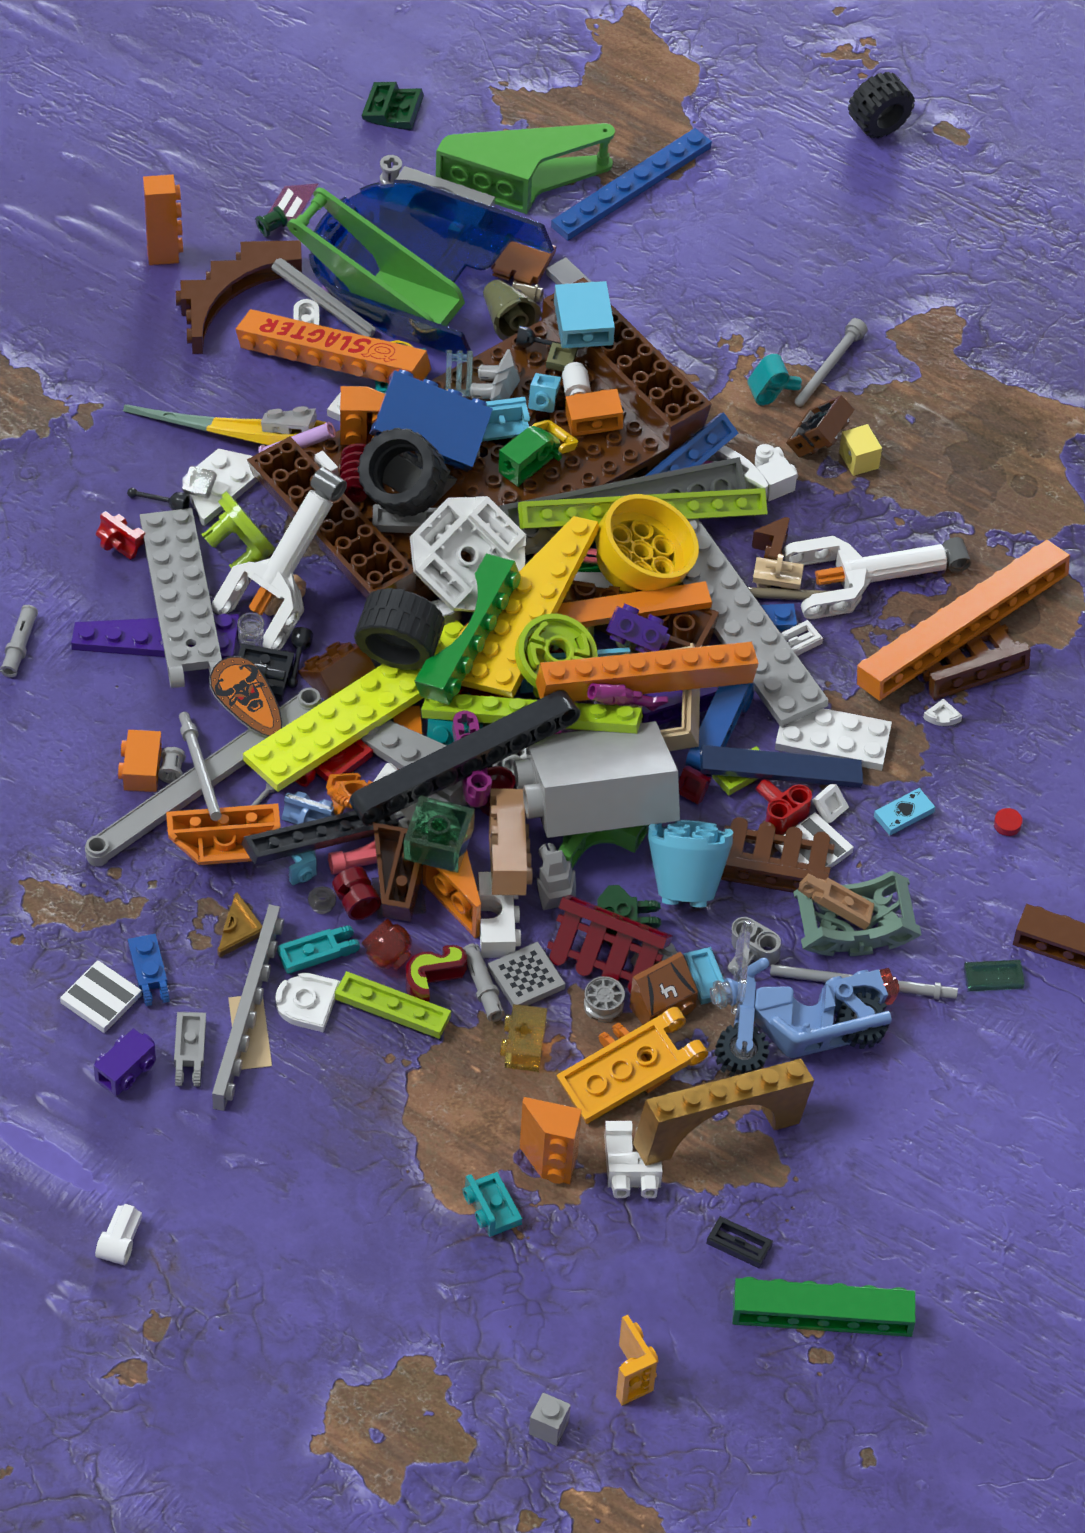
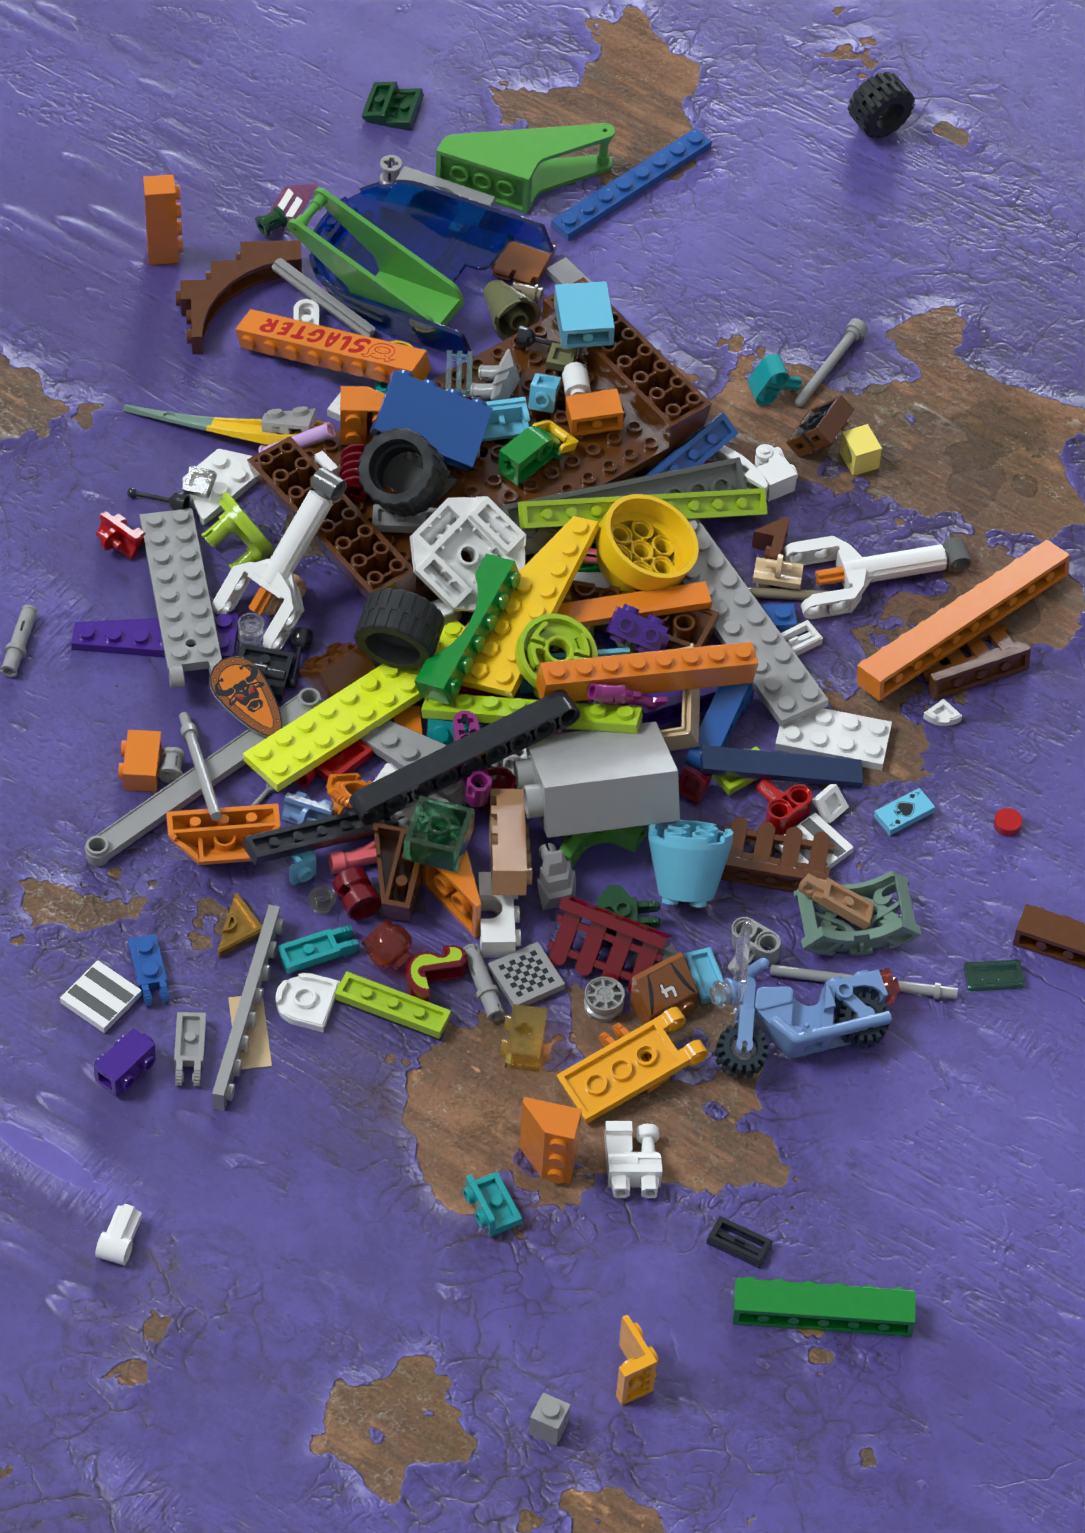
(671, 1117): pearl gold arch -> none

